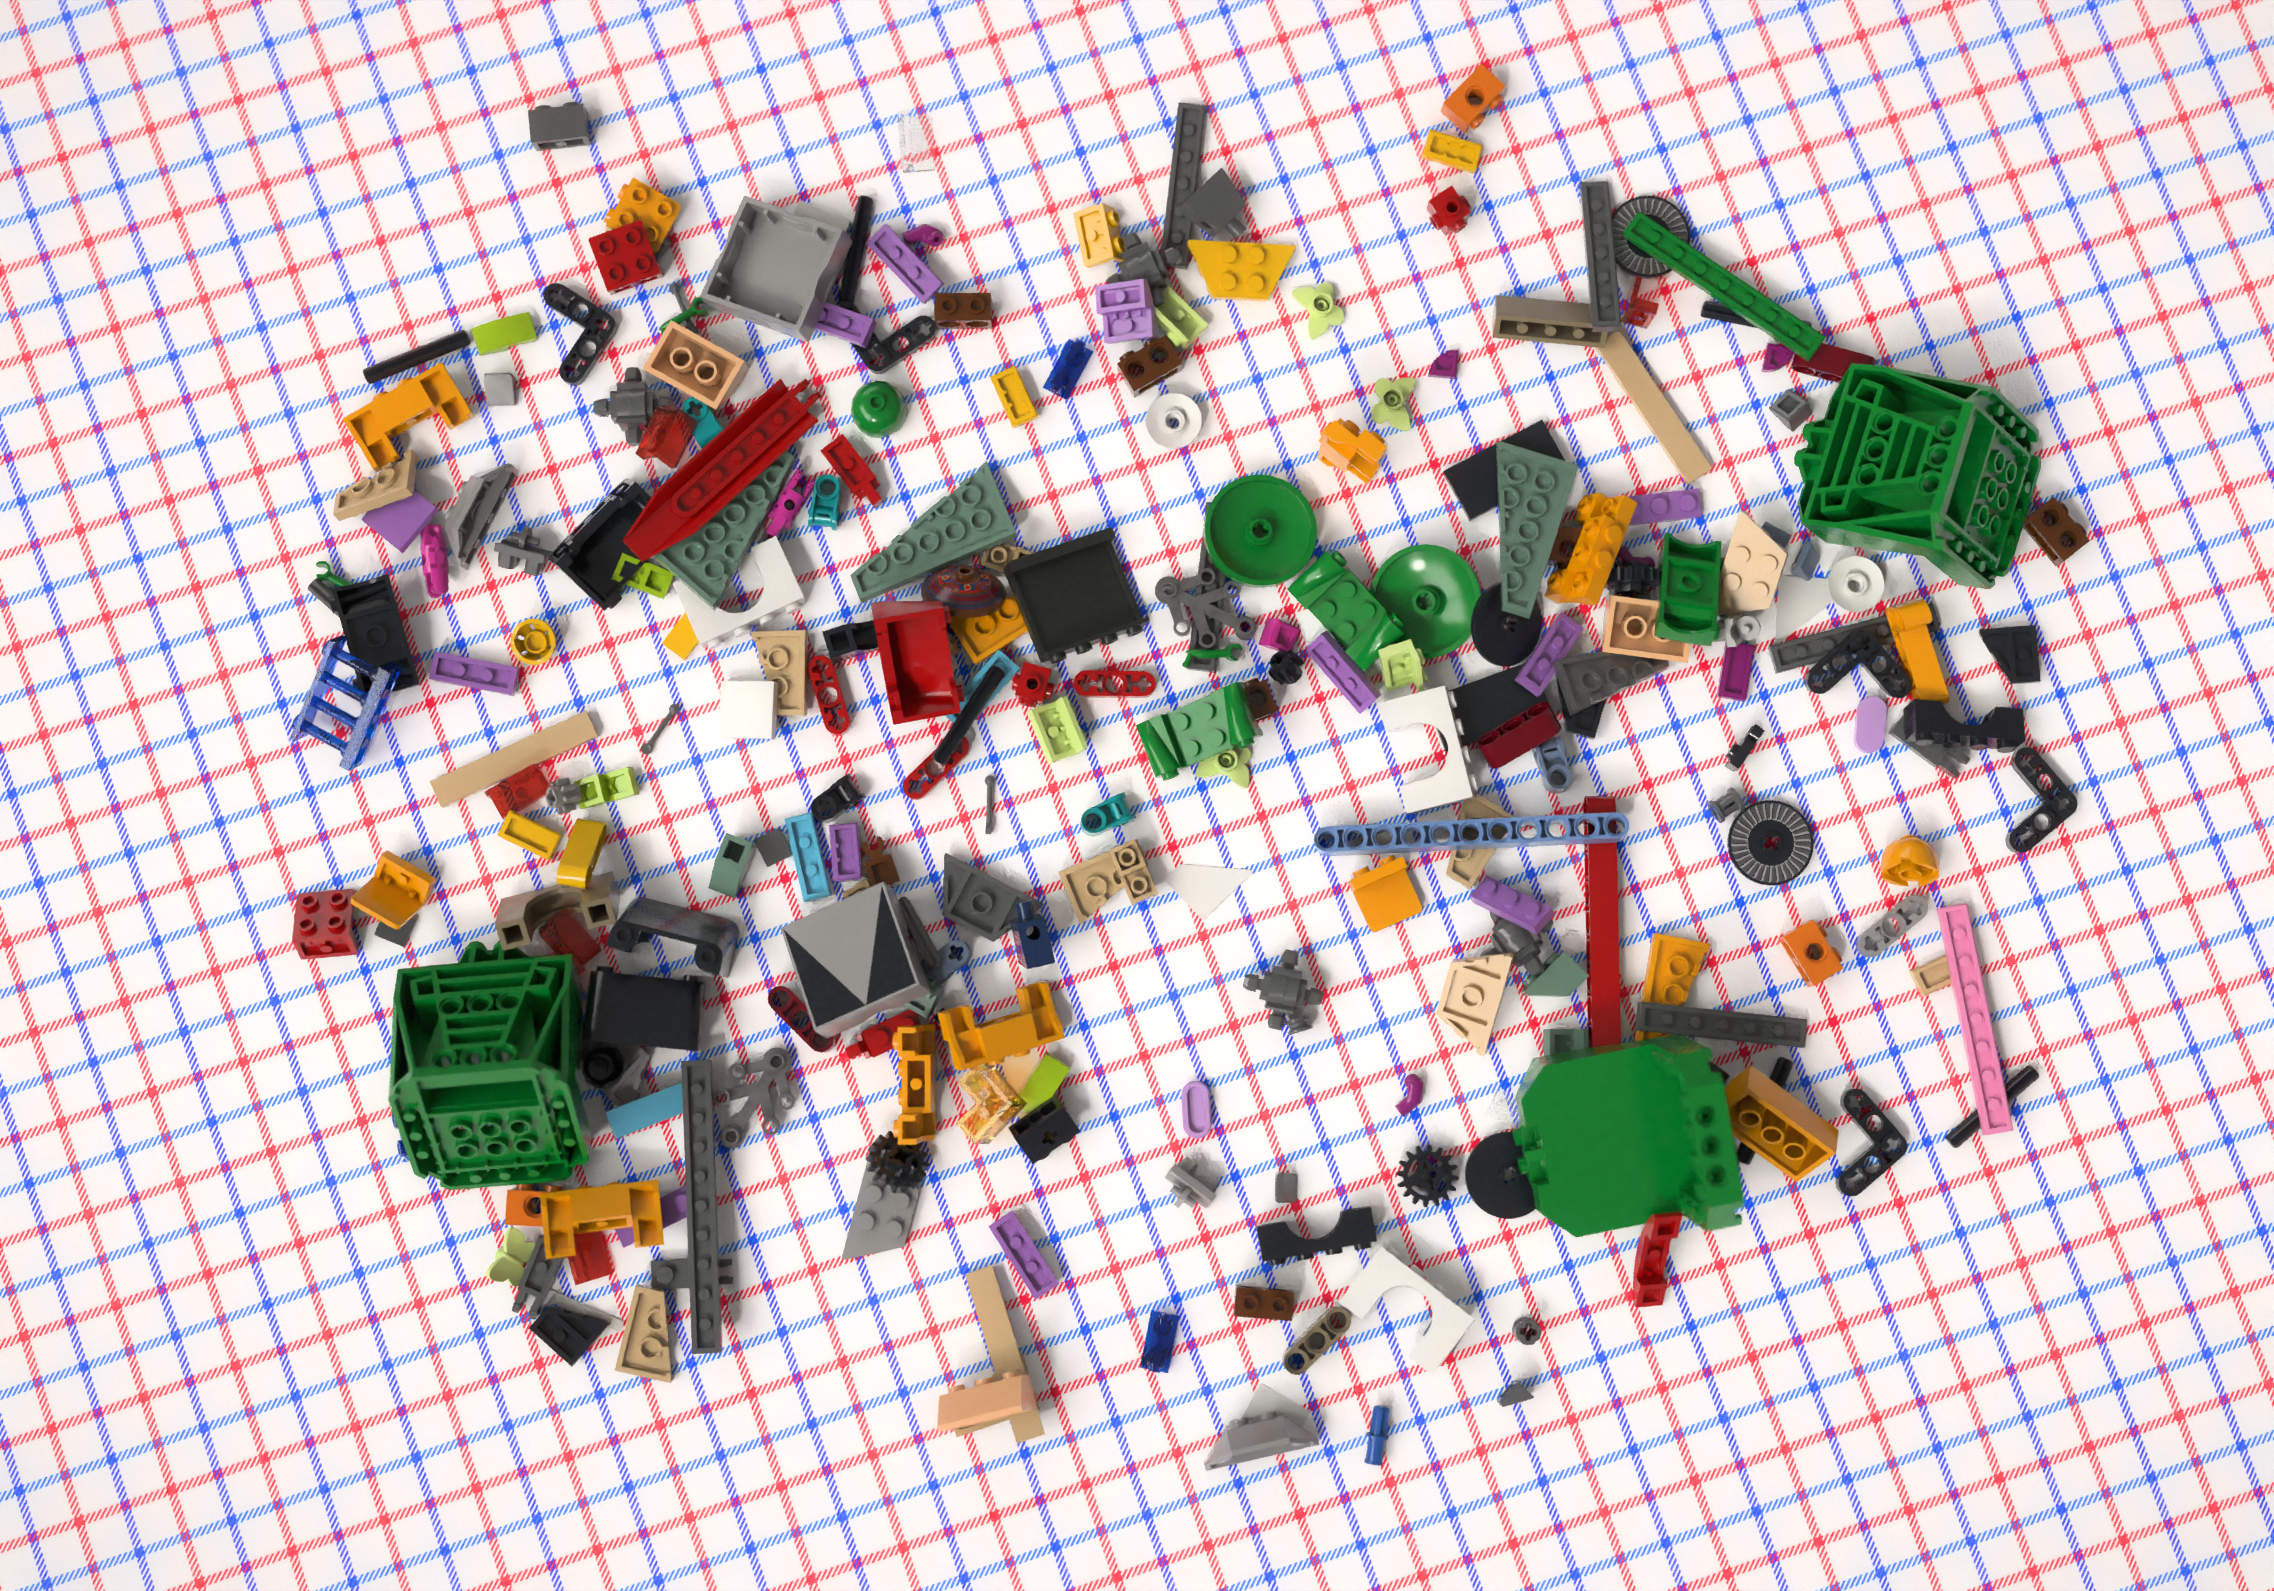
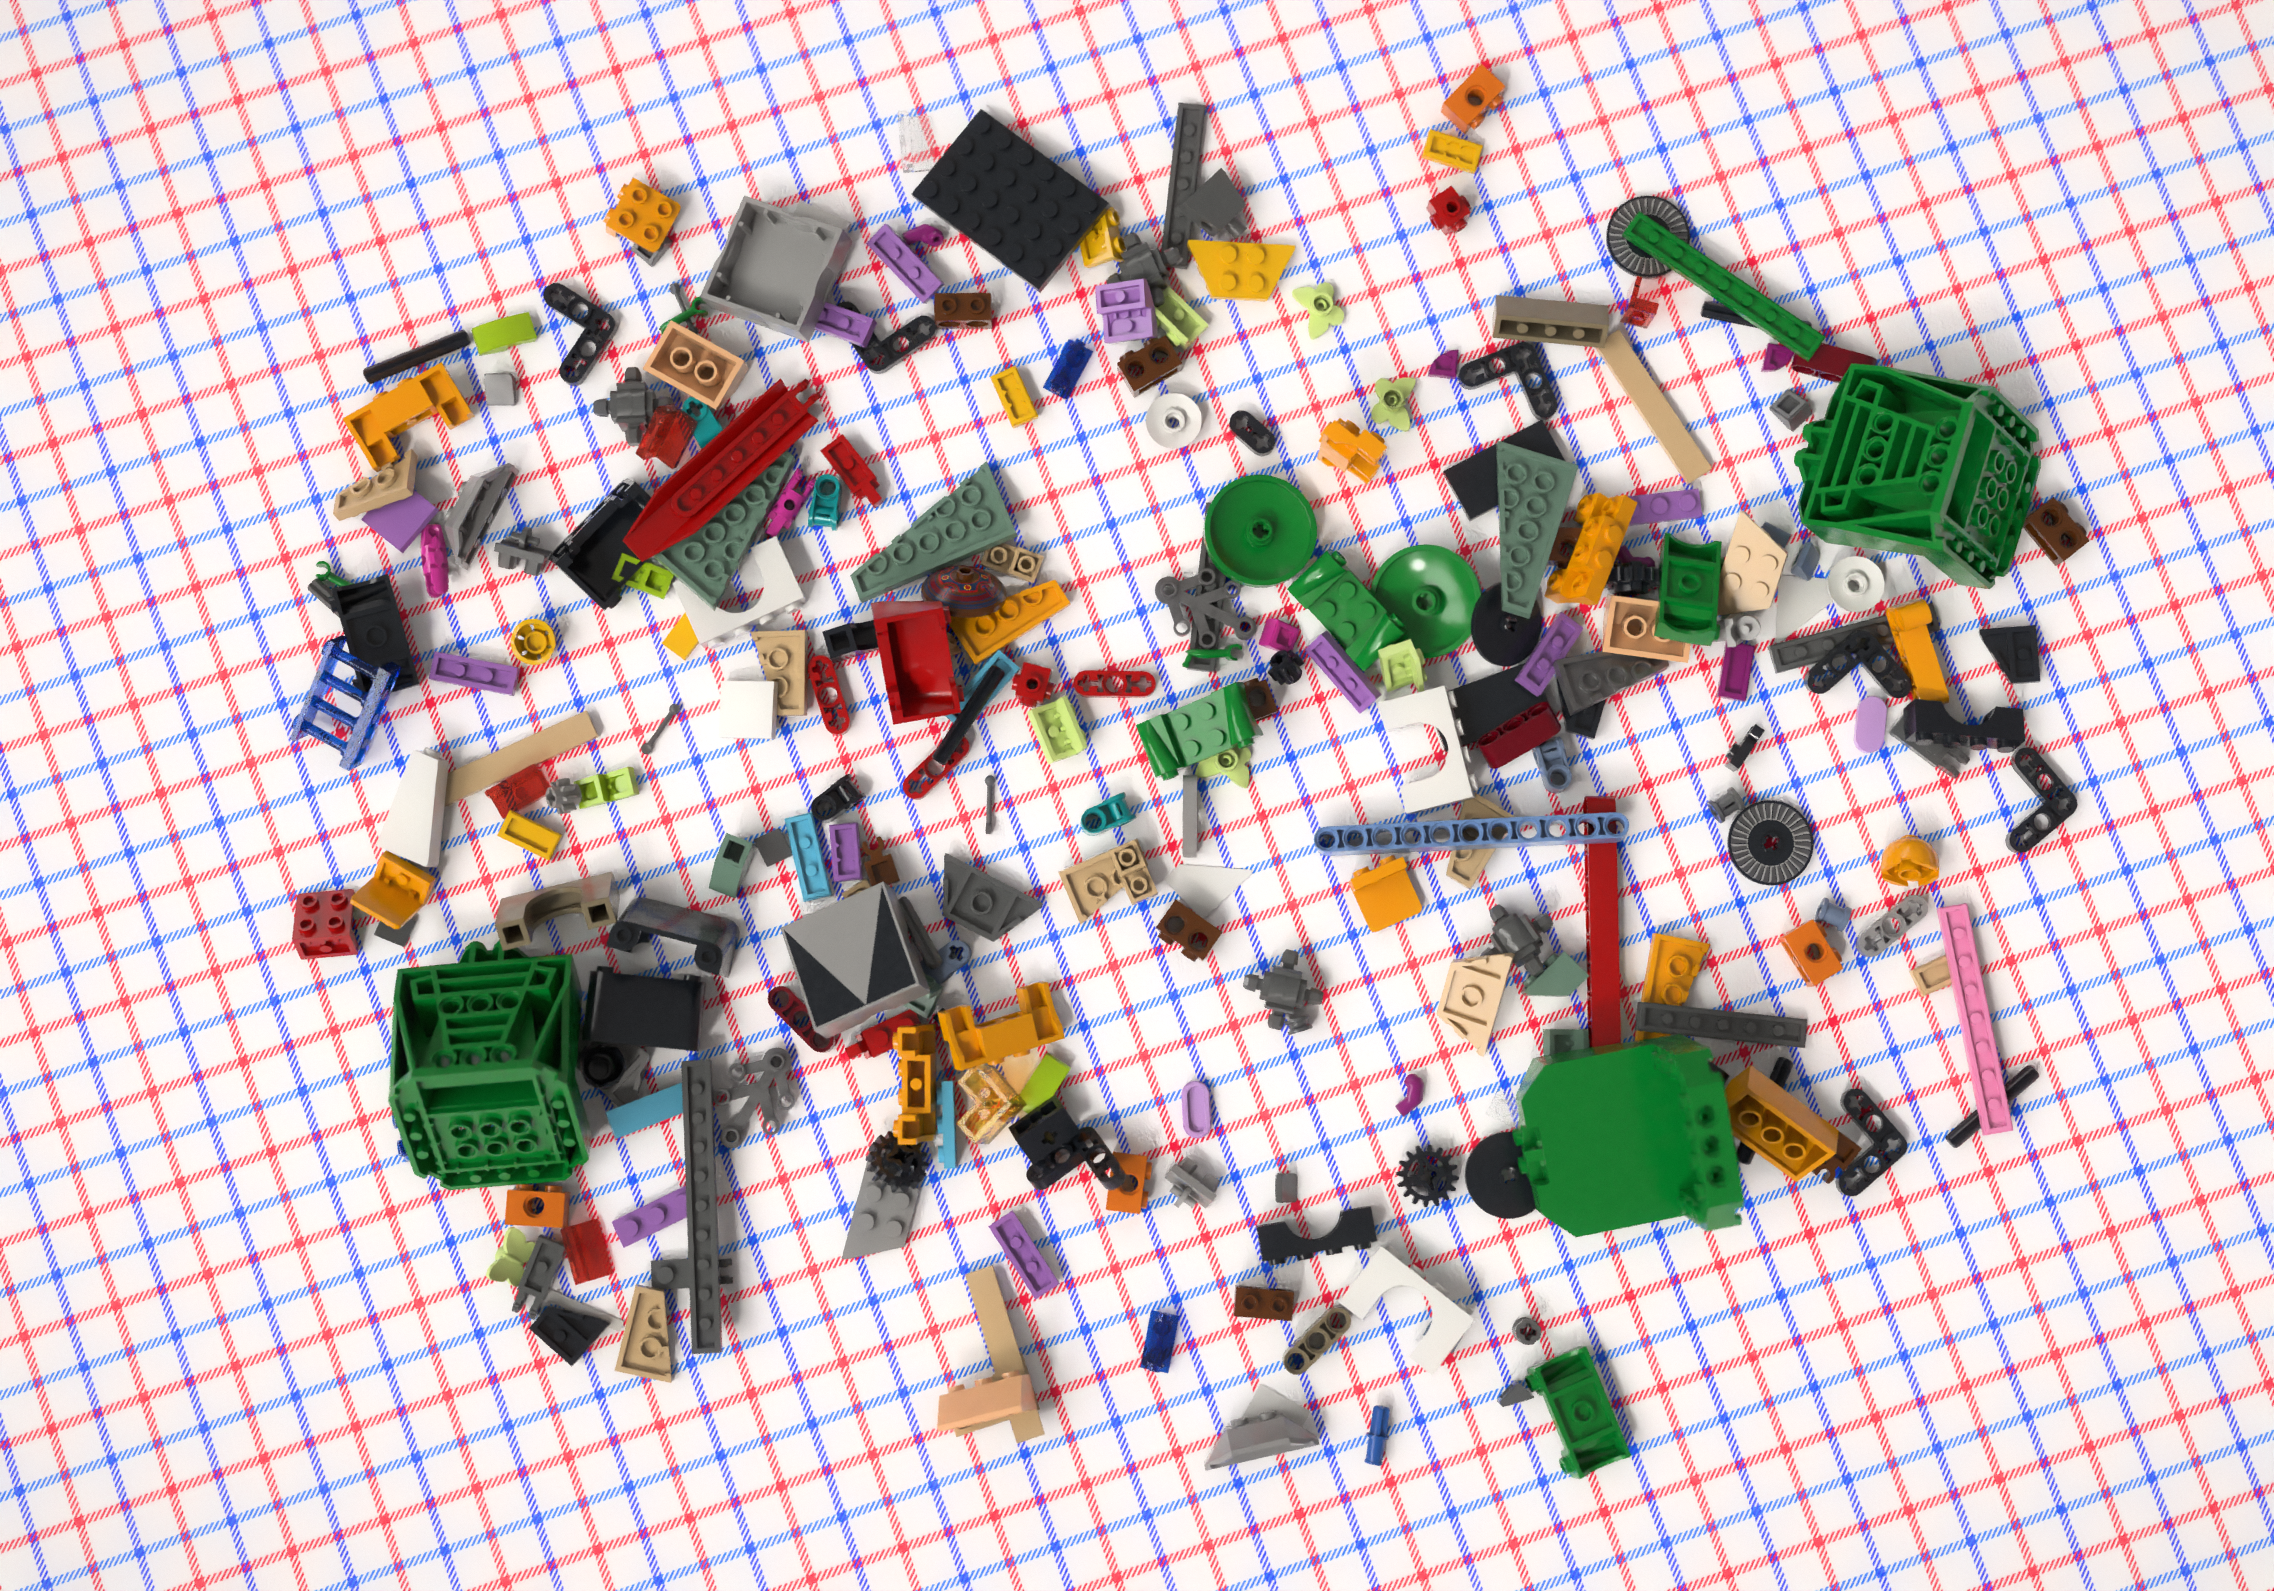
(417, 810): none -> white slope
(559, 126): dark grey brick -> none
(568, 936): clear red panel -> none
(581, 853): yellow beam -> none
(599, 1210): light orange bracket -> none
(625, 257): red bracket -> none
(856, 250): black axle -> none
(878, 409): green cylinder -> none
(947, 1124): none -> medium azure plate
(1010, 200): none -> black plate
(1031, 949): dark blue torso -> none
(1074, 596): pearl dark grey panel -> none
(1078, 1153): none -> black beam
(1130, 1201): none -> orange brick
(1189, 817): none -> light grey beam
(1192, 925): none -> reddish brown brick
(1256, 428): none -> black beam
(1512, 905): medium lavender plate -> none
(1513, 366): none -> black beam
(1579, 1412): none -> green piece
(1600, 257): dark grey tile -> none
(1651, 1258): red slope -> none
(1833, 914): none -> sand blue bush
(1845, 1154): none -> reddish brown plate

